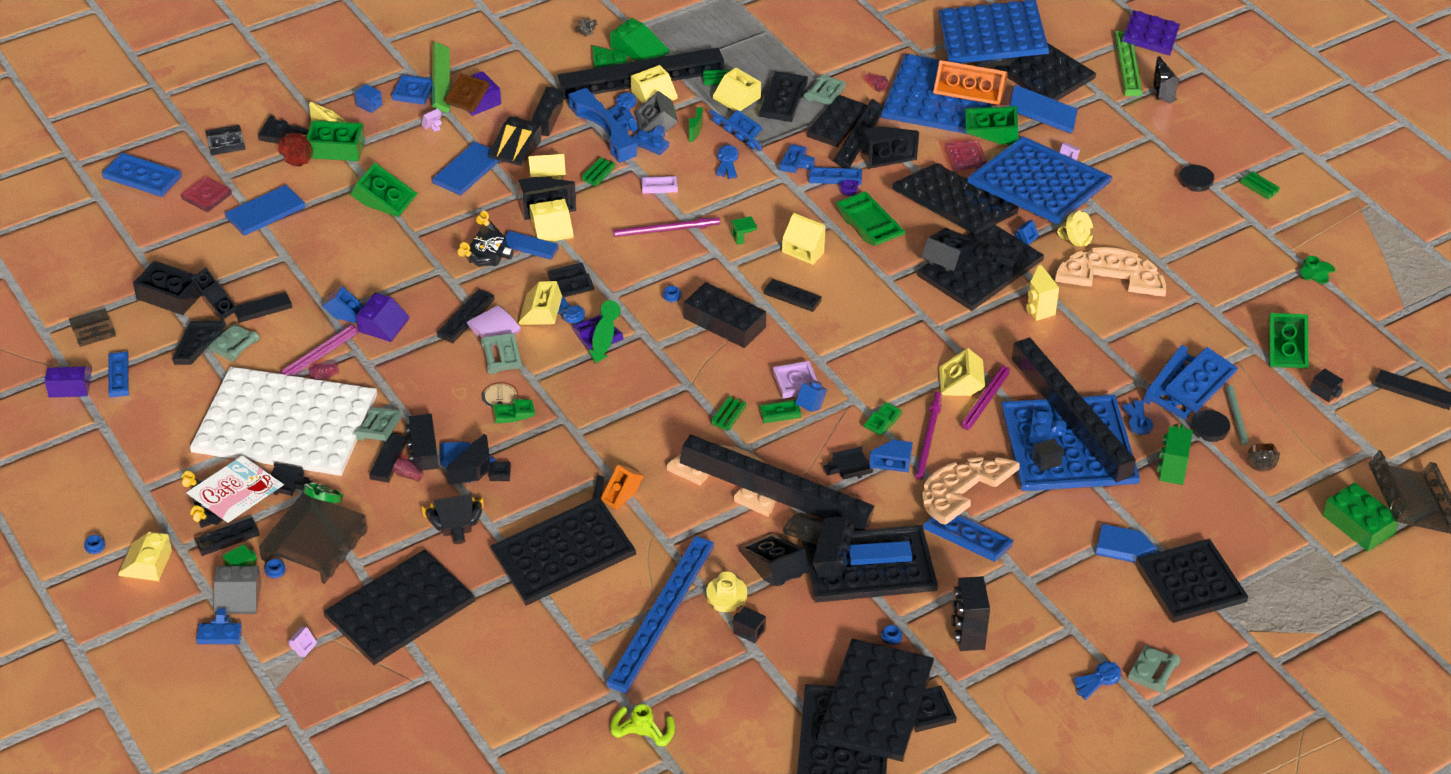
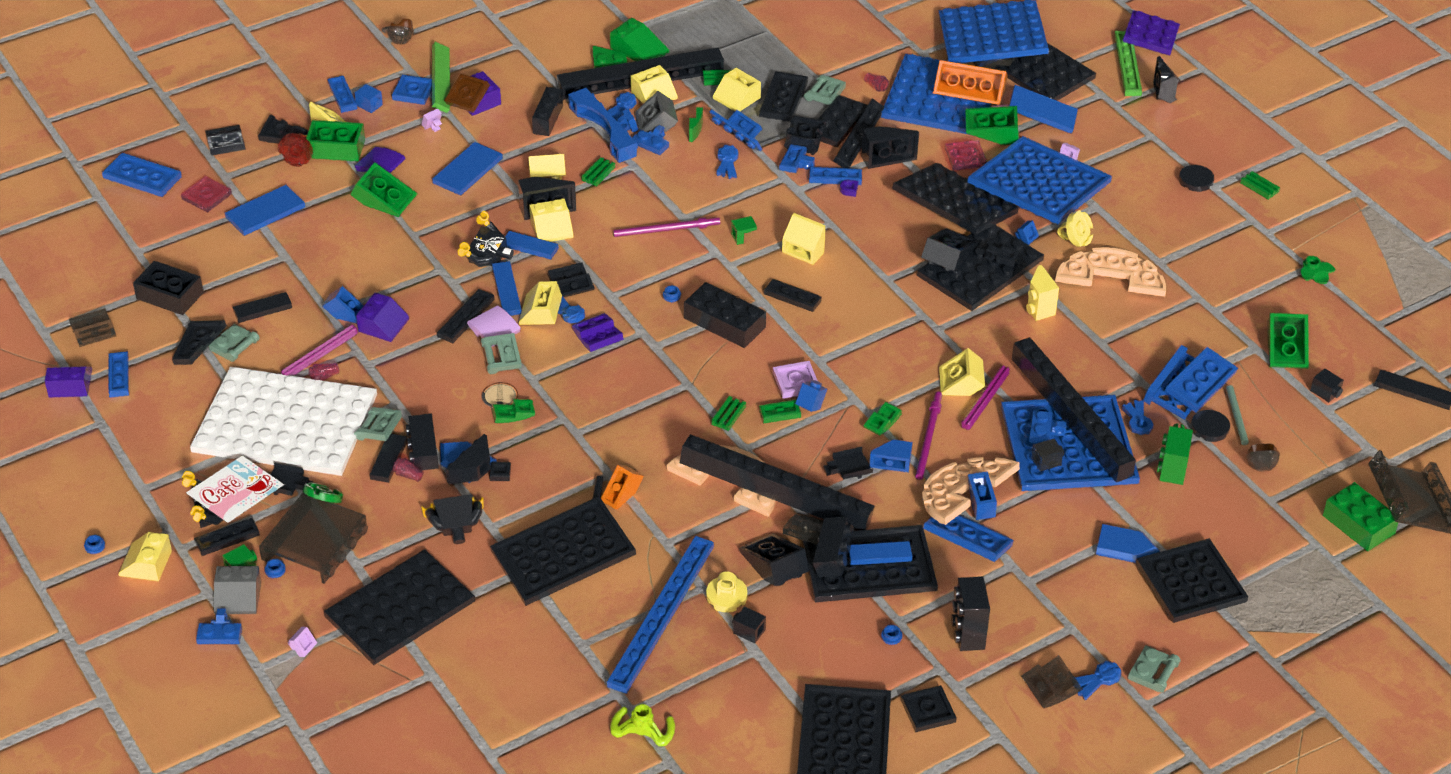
(213, 294): black slope -> none
(342, 94): none -> blue tile
(383, 157): none -> dark purple slope
(401, 32): none -> clear smoke piece
(506, 288): none -> blue tile
(516, 141): black slope -> none
(585, 26): clear smoke plate -> none
(604, 330): green brick -> none
(659, 184): lavender tile -> none
(805, 133): none -> black slope
(869, 219): green slope -> none
(876, 700): black plate -> none
(982, 496): none -> blue slope
(1052, 682): none -> clear smoke slope

